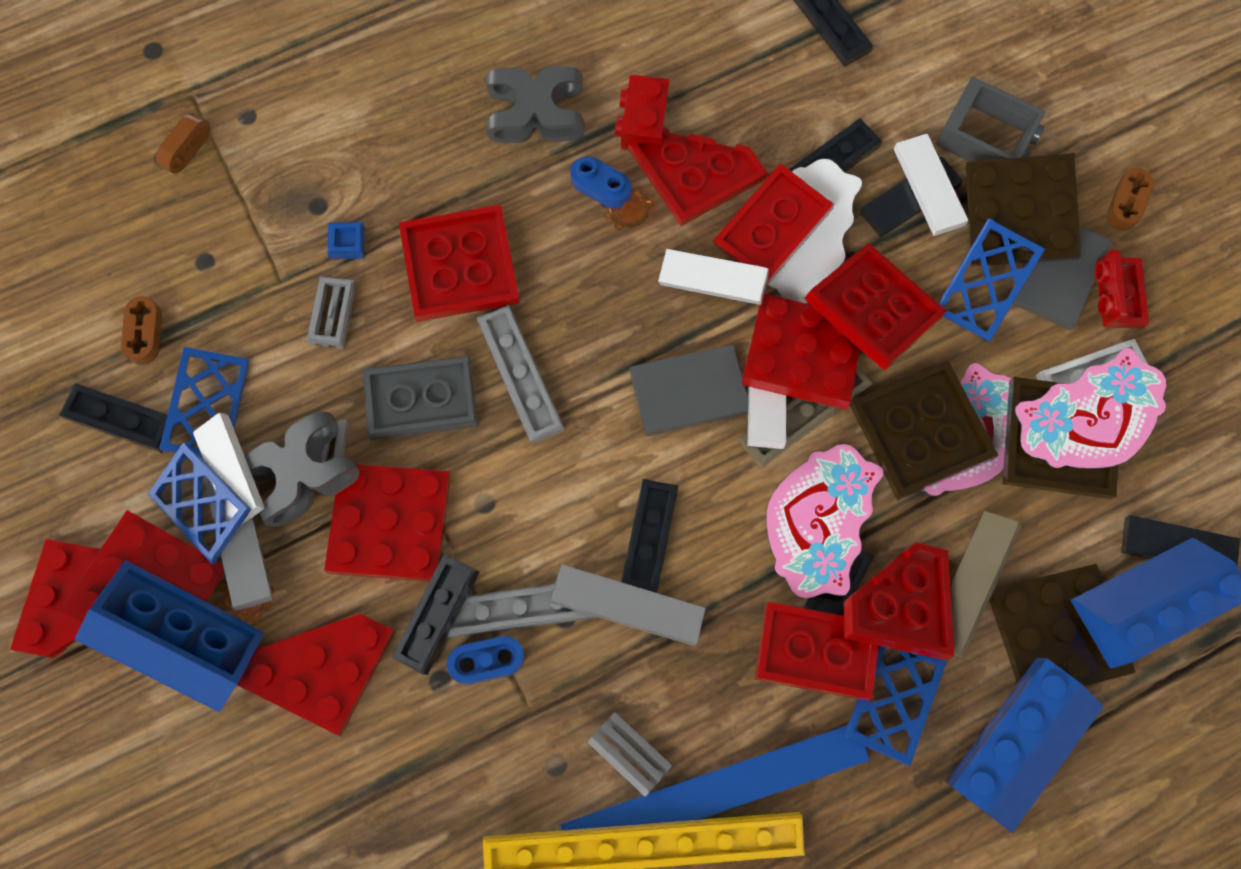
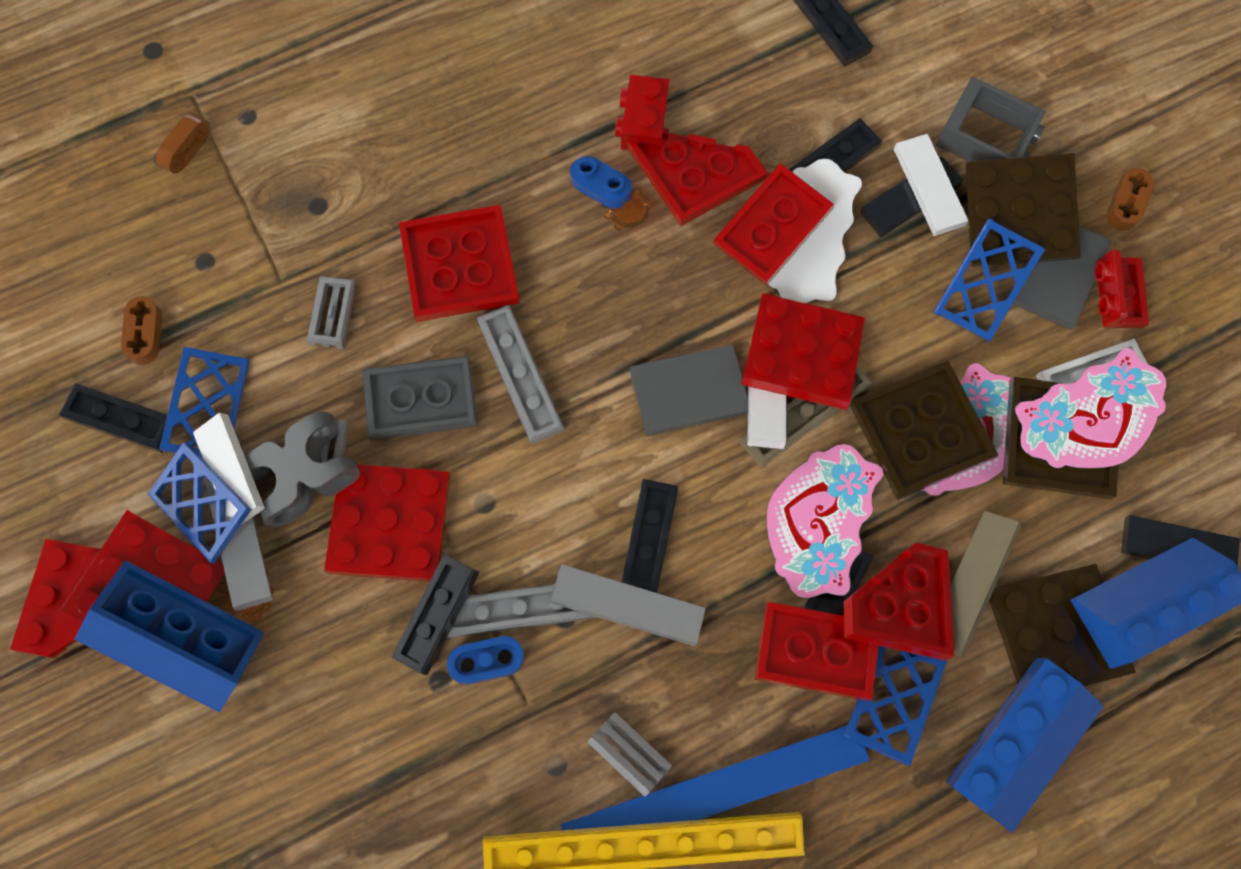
(320, 670): red plate -> none
(346, 240): blue tile -> none
(534, 104): dark grey piece -> none
(713, 276): white tile -> none
(875, 306): red plate -> none

